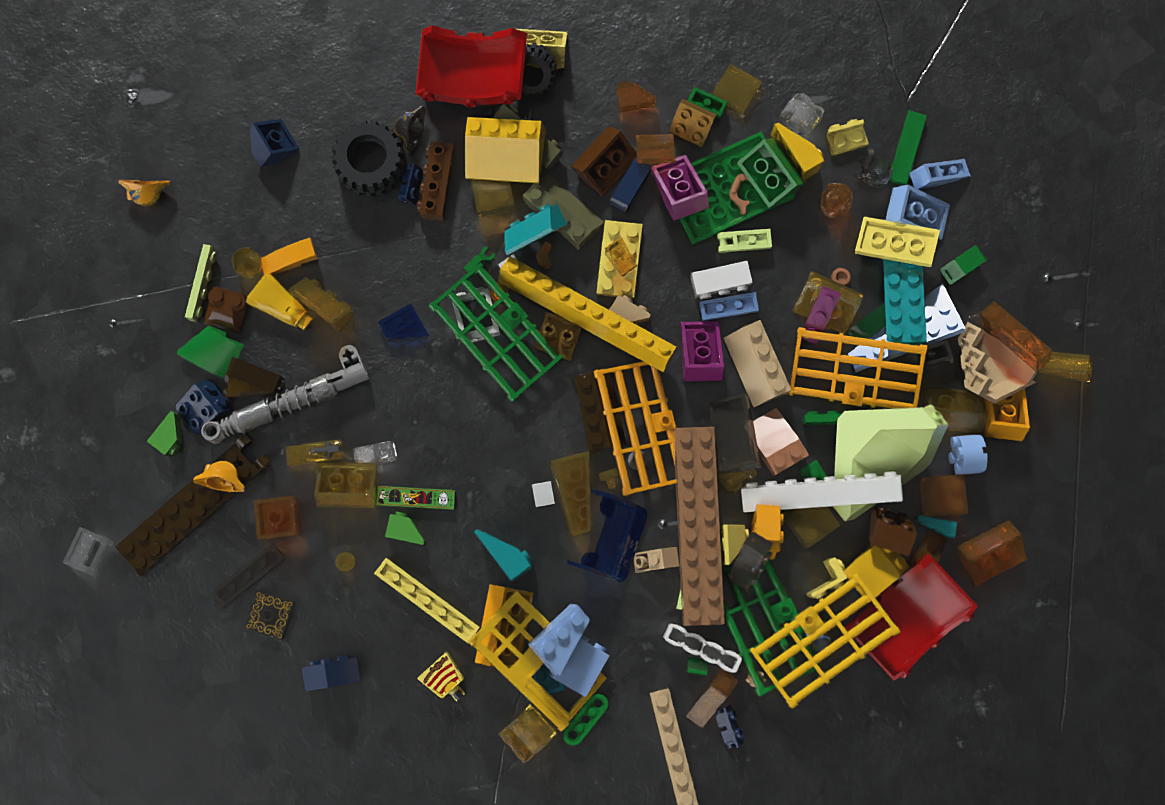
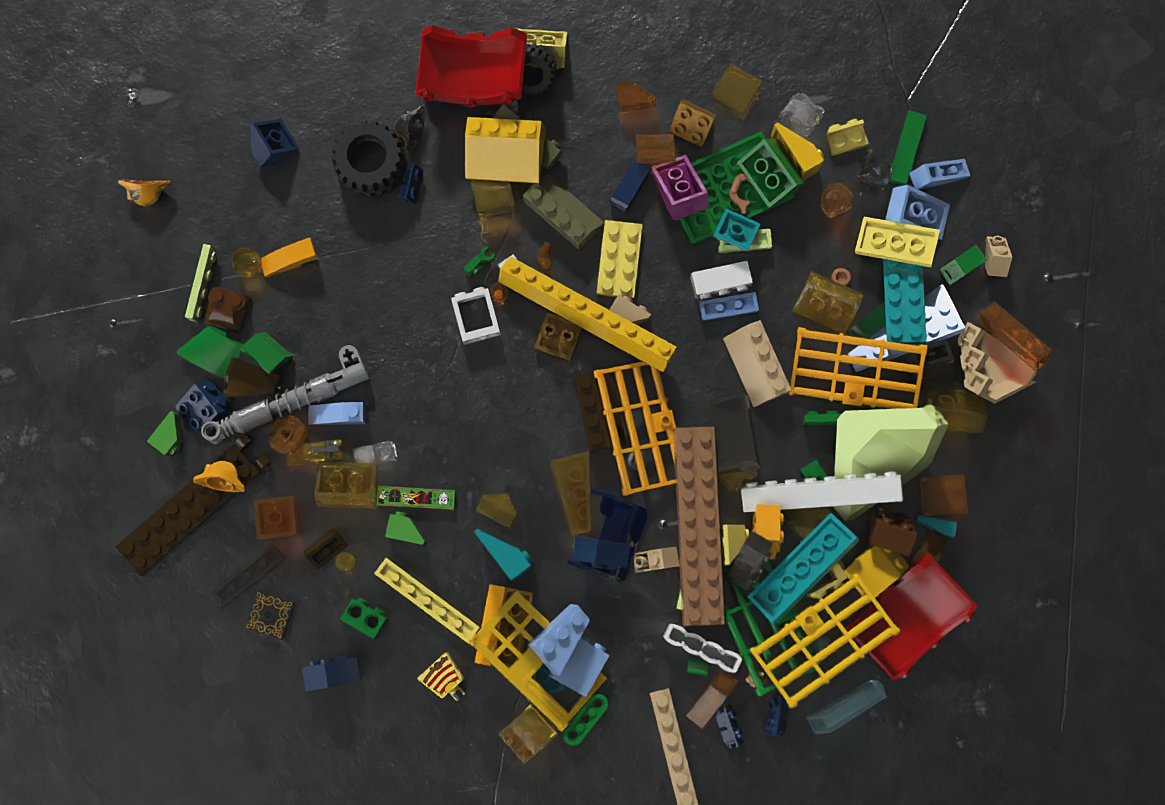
(81, 549): clear plate -> none
(266, 352): none -> green slope
(276, 301): yellow piece -> none
(294, 441): none -> clear orange plate
(322, 303): clear yellow slope -> none
(325, 548): none -> dark brown slope
(337, 414): none -> light blue slope
(362, 622): none -> green brick
(403, 324): clear blue wing -> none
(437, 180): reddish brown brick -> none
(498, 508): none -> clear yellow slope
(506, 321): green door -> none
(533, 227): teal slope -> none
(543, 494): white sticker -> none
(600, 553): none -> dark blue brick
(605, 160): reddish brown slope -> none
(609, 476): clear yellow tile -> none
(620, 256): clear yellow slope -> none
(701, 351): magenta slope -> none
(708, 101): green slope -> none
(736, 230): none -> teal slope
(775, 724): none -> dark blue hinge
(777, 442): slope -> none
(803, 568): none -> teal plate
(821, 312): magenta plate -> none
(846, 707): none -> clear light blue slope
(968, 454): light blue brick -> none
(992, 552): clear orange slope -> none
(997, 256): none -> tan slope
(1008, 418): light orange slope -> none
(1069, 366): clear yellow slope -> none

